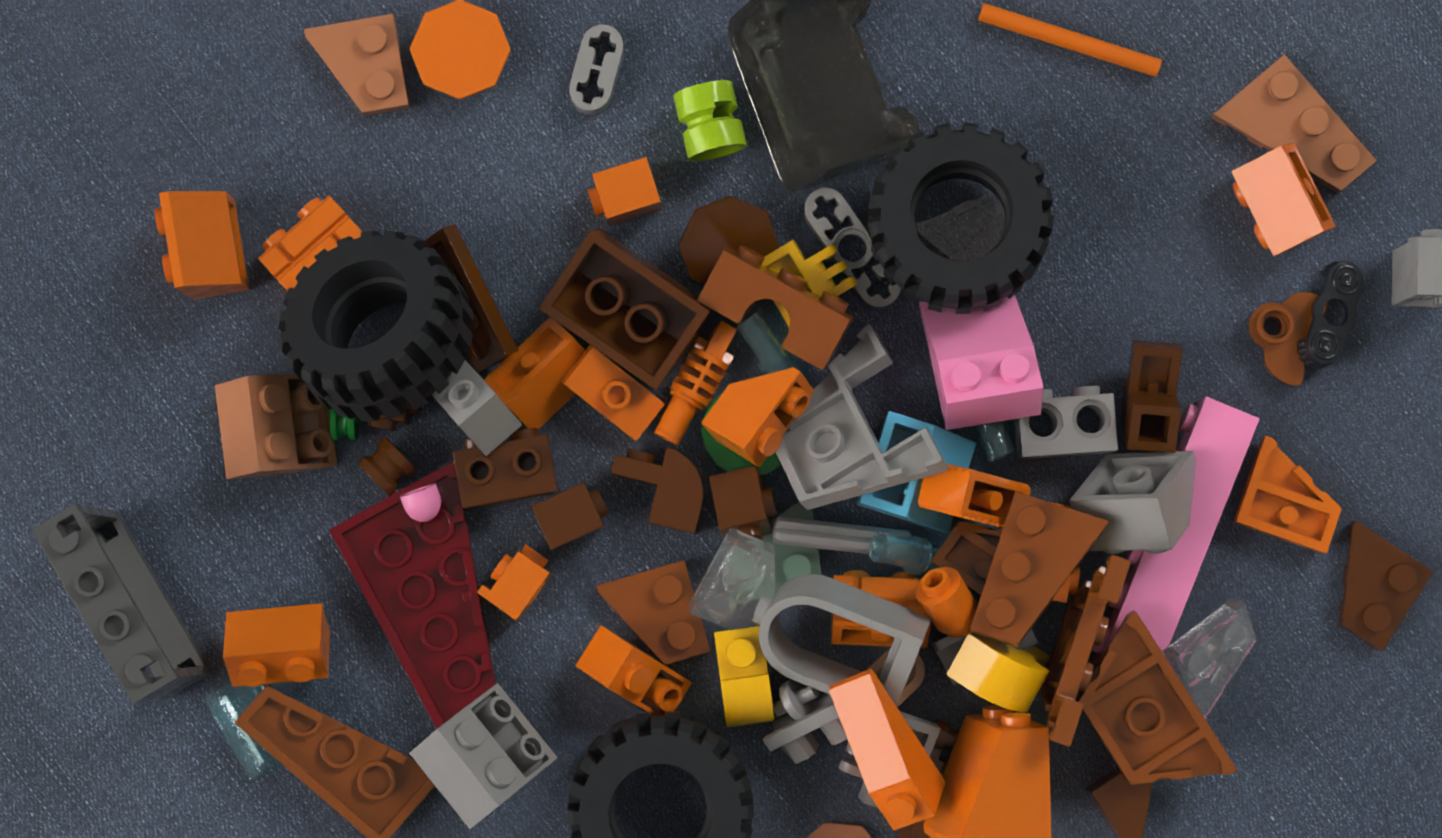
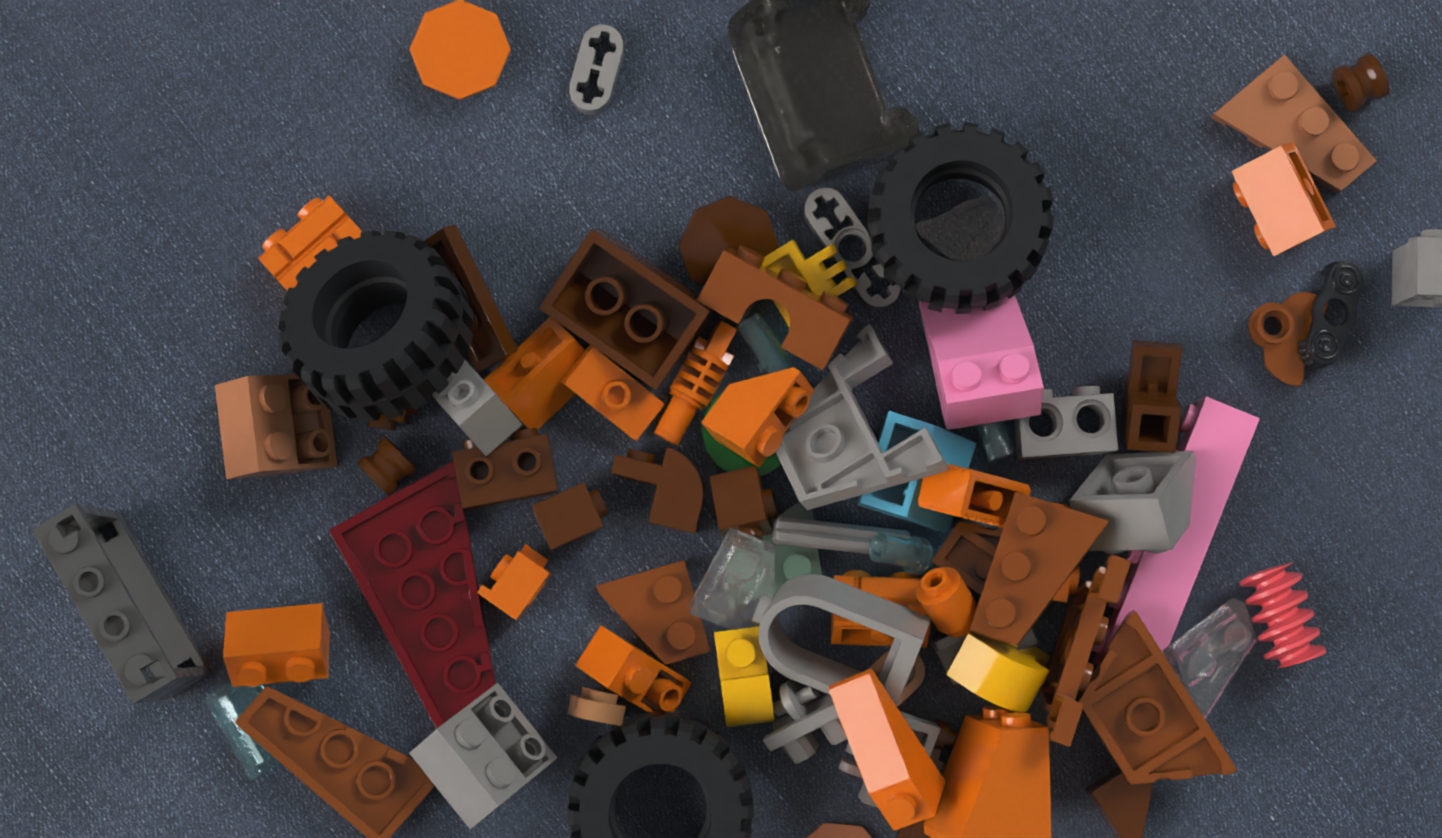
(202, 243): orange slope -> none
(343, 426): green bush -> none
(365, 61): nougat wing -> none
(422, 503): bright pink hinge -> none
(597, 706): none -> medium nougat plate
(624, 192): orange brick -> none
(709, 119): lime wheel -> none
(1070, 40): orange bar -> none
(1283, 616): none -> coral piece
(1285, 501): orange wing -> none
(1360, 82): none -> reddish brown wheel
(1378, 586): reddish brown wing -> none

